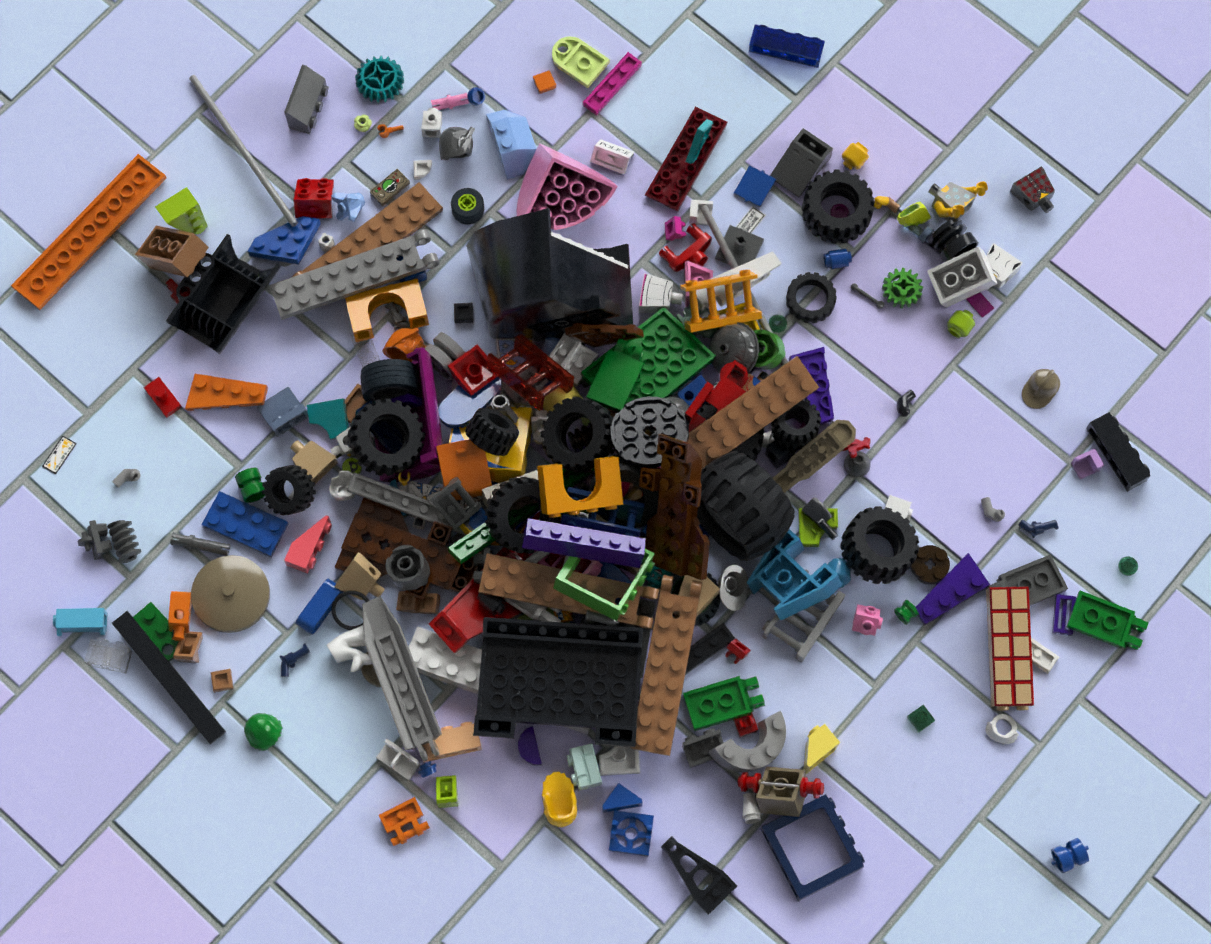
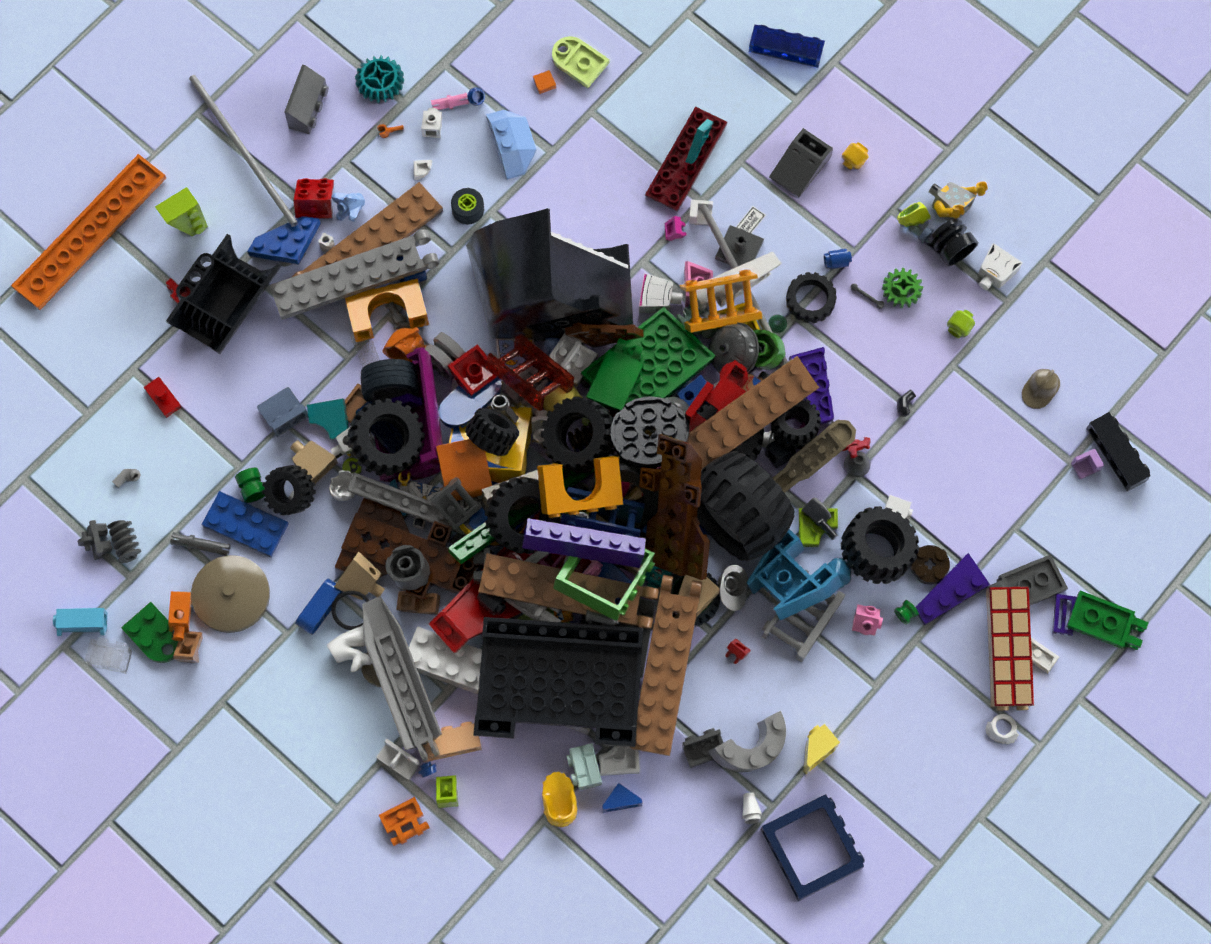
(59, 454): sticker -> none
(169, 677): black tile -> none
(172, 251): medium nougat brick -> none
(214, 392): orange wing -> none
(222, 680): medium nougat tile -> none
(262, 731): green hair -> none
(290, 660): dark blue piece -> none
(304, 549): coral slope -> none
(362, 127): yellowish green plate -> none
(389, 187): dark tan tile -> none
(456, 143): dark grey helmet -> none
(463, 312): black tile -> none
(528, 747): dark purple tile -> none
(563, 186): bright pink brick -> none
(611, 156): panel -> none
(612, 83): dark pink tile -> none
(643, 849): blue piece -> none
(693, 253): red connector -> none
(708, 646): black tile -> none
(716, 892): black plate -> none
(722, 702): green tile -> none
(745, 725): red tile -> none
(754, 186): blue piece -> none
(781, 790): dark tan brick -> none
(839, 211): magenta tile -> none
(842, 185): black tyre -> none
(886, 201): arm -> none
(921, 718): clear green plate -> none
(962, 277): white brick -> none
(980, 304): magenta sticker -> none
(990, 512): light grey arm -> none
(1034, 190): torso -> none
(1038, 528): dark blue piece -> none
(1071, 854): blue wheel -> none
(1128, 566): clear green plate -> none

